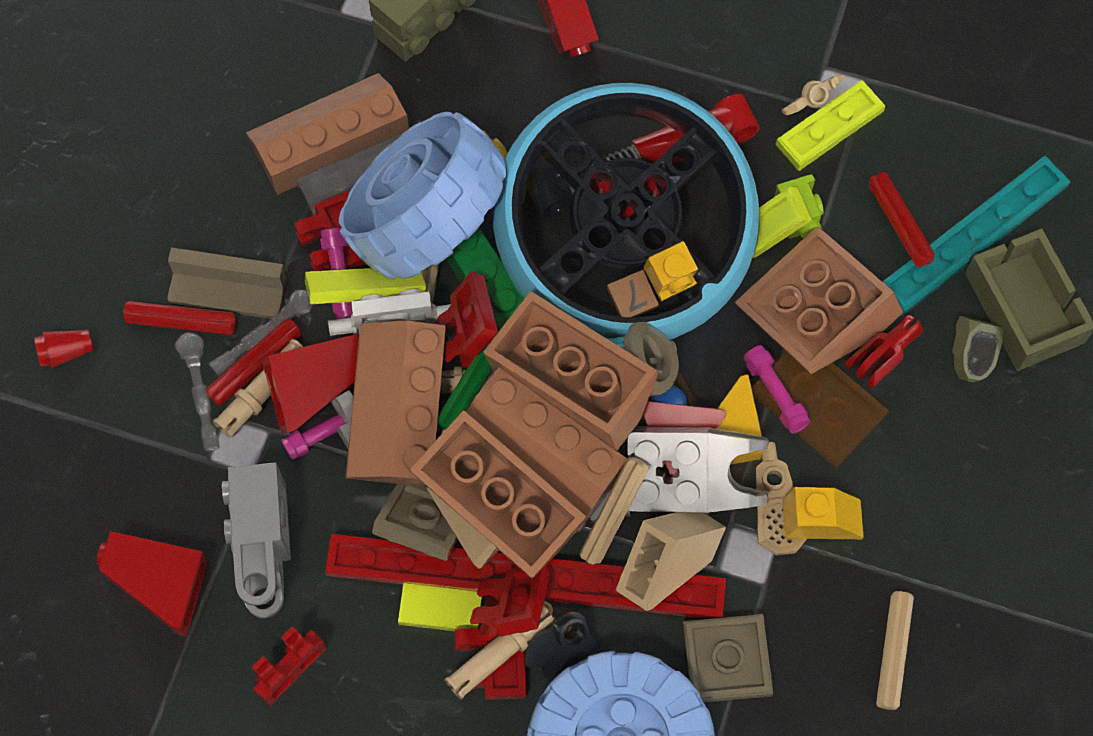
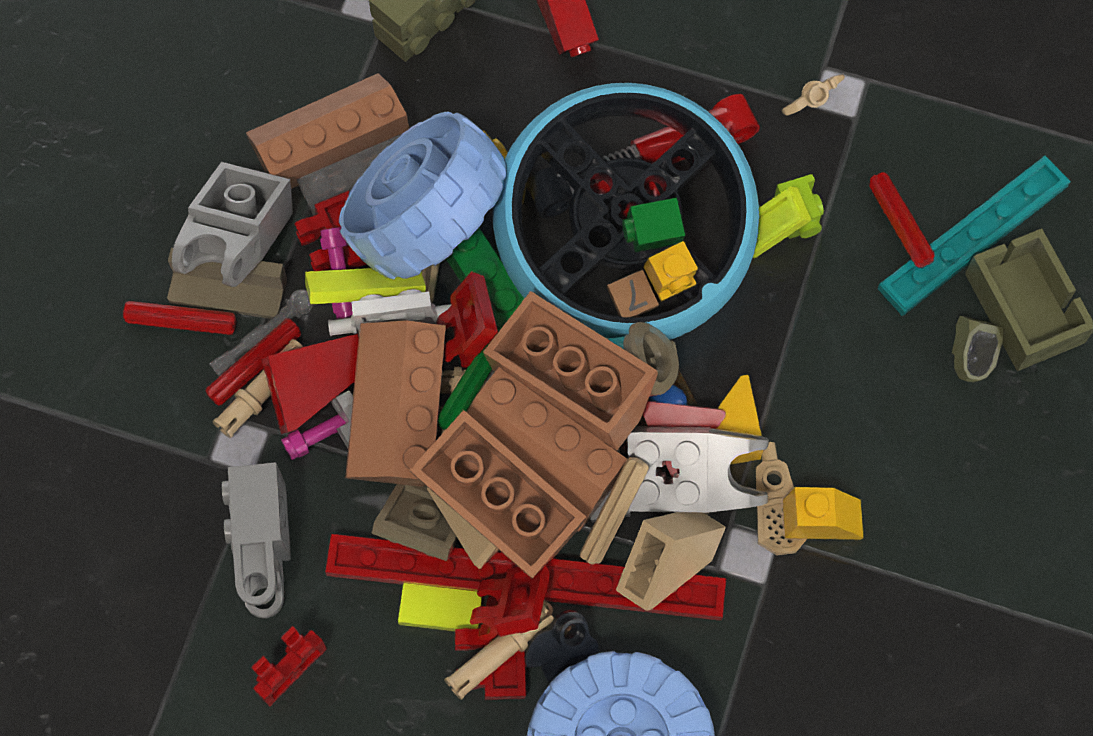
(62, 346): red cone -> none
(156, 576): red slope -> none
(190, 349): clear piece -> none
(233, 222): none -> light grey brick
(654, 225): none -> green brick
(728, 658): dark tan plate -> none
(793, 415): dark pink bar -> none
(820, 302): nougat slope -> none
(830, 125): neon yellow tile -> none
(836, 405): clear orange tile -> none
(885, 349): red arm -> none
(895, 650): tan axle -> none

